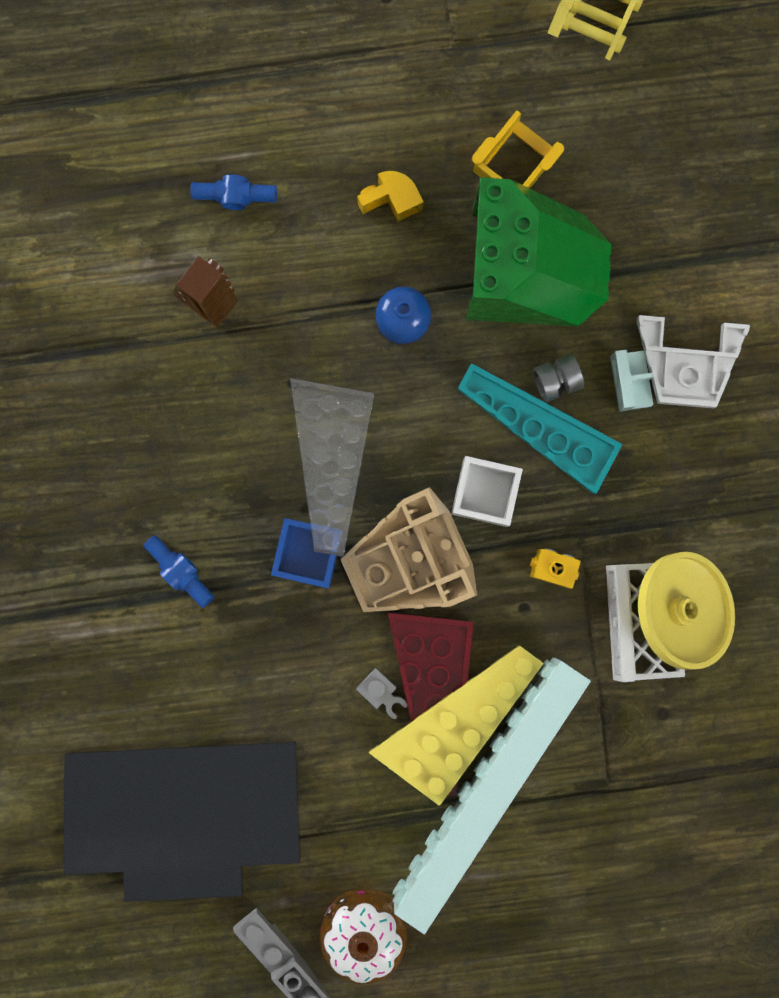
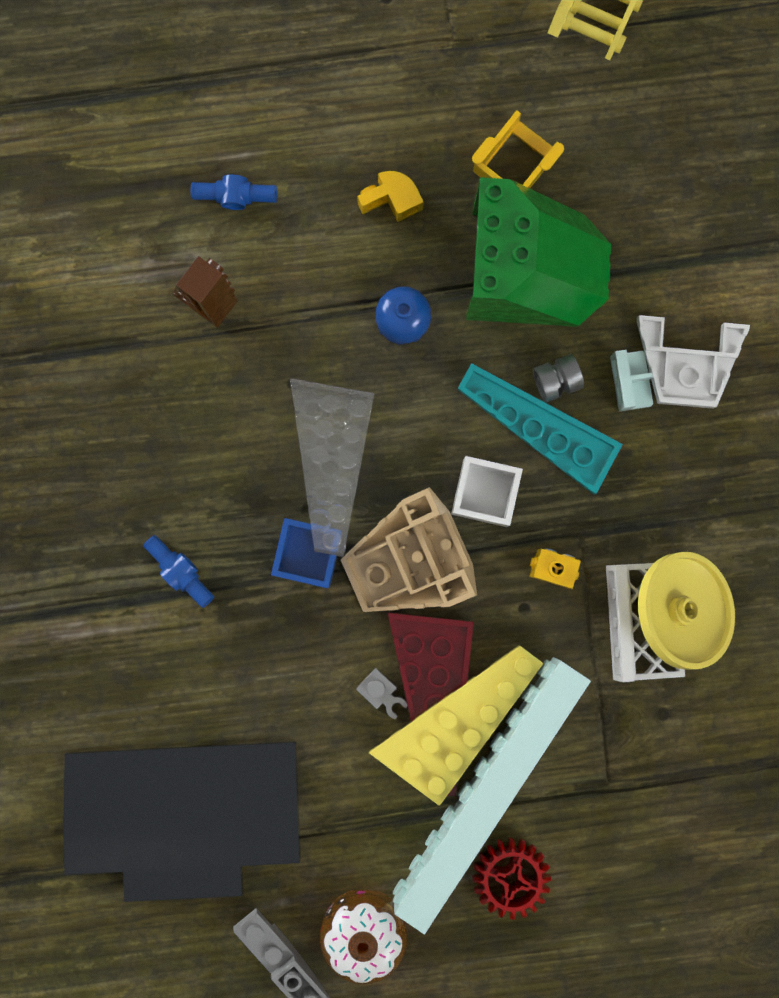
(506, 902): none -> red gear

